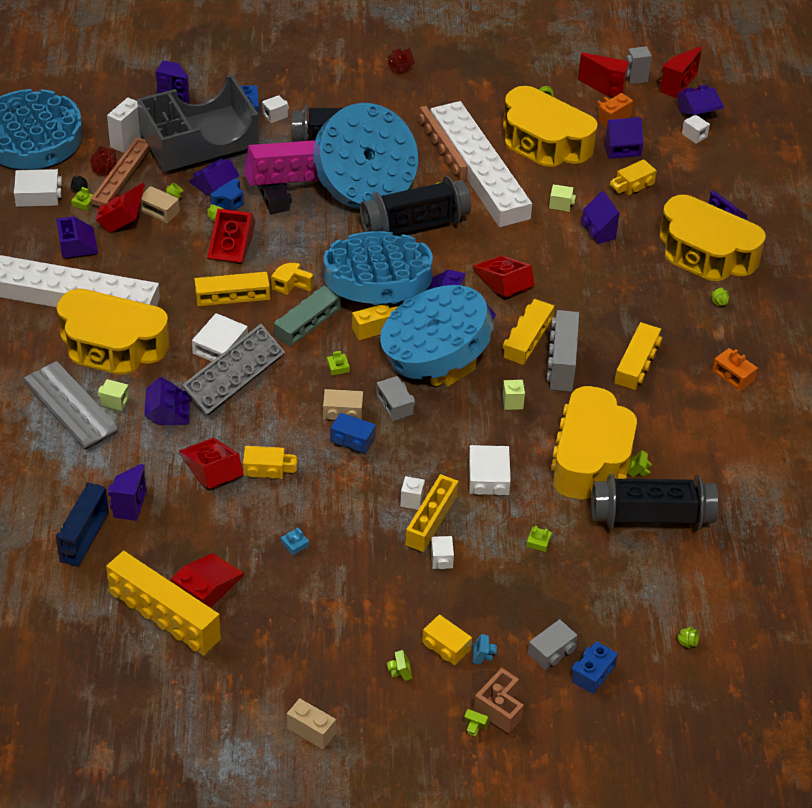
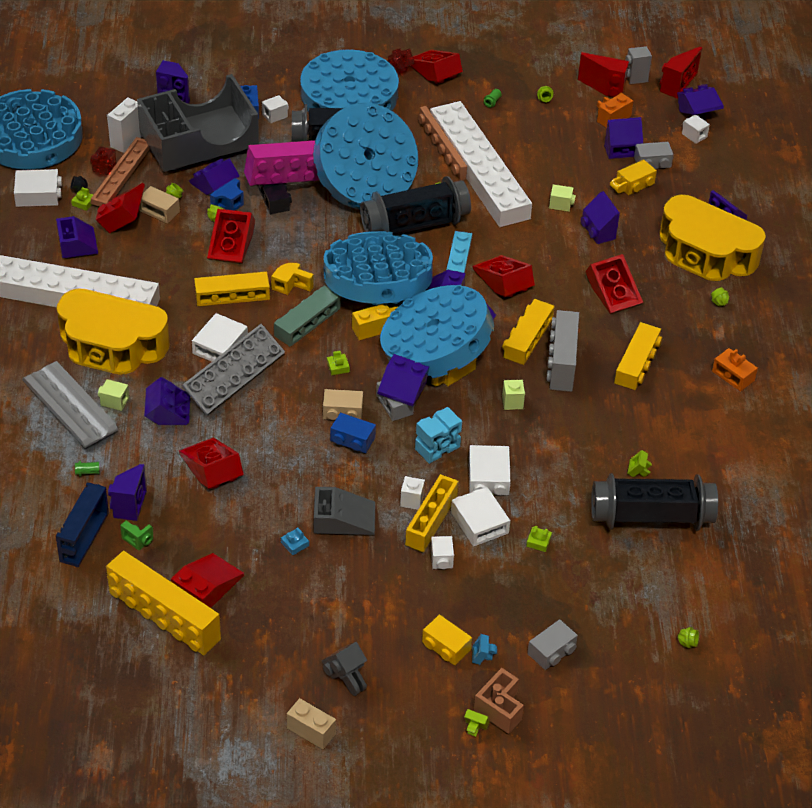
(86, 468): none -> bright green pin
(135, 536): none -> bright green bracket
(268, 462): yellow brick -> none
(342, 512): none -> dark grey slope
(345, 665): none -> dark grey brick
(347, 79): none -> dark azure brick
(400, 666): lime tile -> none
(403, 380): none -> dark purple slope
(437, 65): none -> red slope
(438, 434): none -> medium azure brick
(459, 251): none -> medium azure plate
(480, 516): none -> white brick
(490, 100): none -> bright green pin
(547, 128): yellow brick -> none
(592, 442): yellow brick -> none
(594, 667): blue brick -> none
(614, 284): none -> red slope
(656, 154): none -> light grey brick

